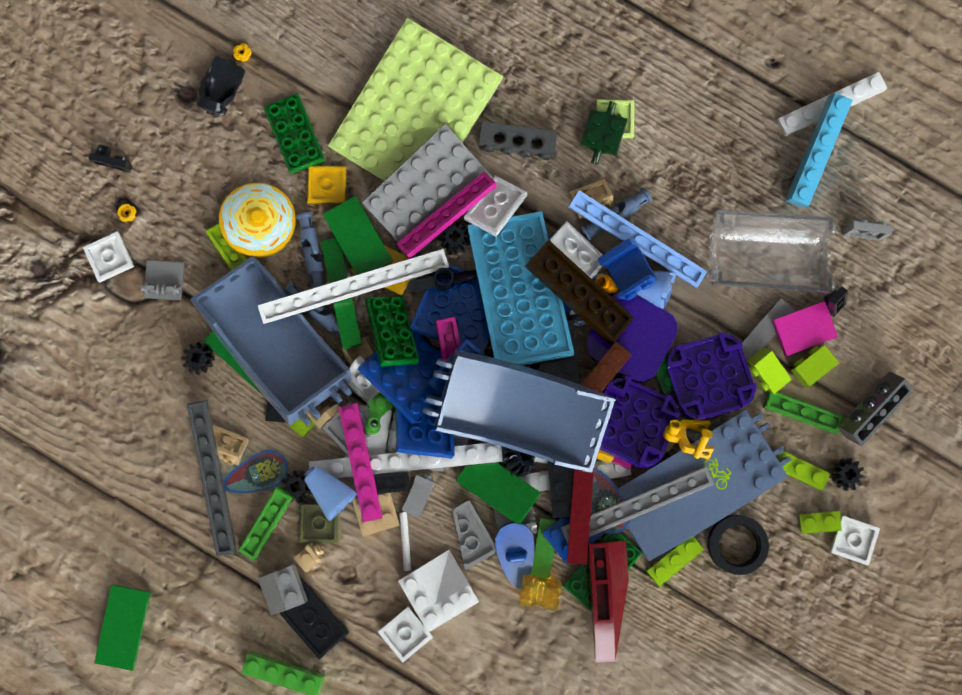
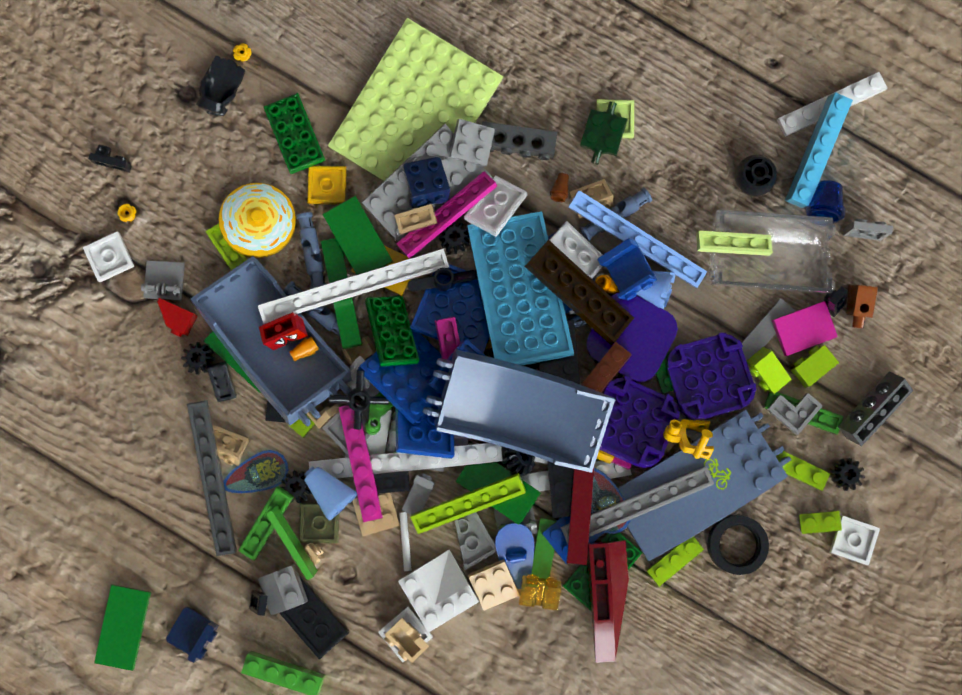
(177, 318): none -> red slope
(192, 634): none -> dark blue bracket
(221, 381): none -> black plate
(258, 602): none -> black plate
(283, 331): none -> red brick
(291, 542): none -> bright green tile
(304, 349): none -> light orange cone
(364, 404): none -> black bar
(407, 640): none -> tan cylinder
(415, 219): none -> tan plate
(427, 182): none -> dark blue bracket
(468, 503): none -> lime plate
(471, 142): none -> light grey plate
(493, 584): none -> tan plate
(559, 191): none -> dark orange cone
(734, 243): none -> yellowish green plate
(768, 171): none -> black wheel
(796, 416): none -> light grey plate
(827, 201): none -> clear blue piece
(861, 296): none -> dark orange torso

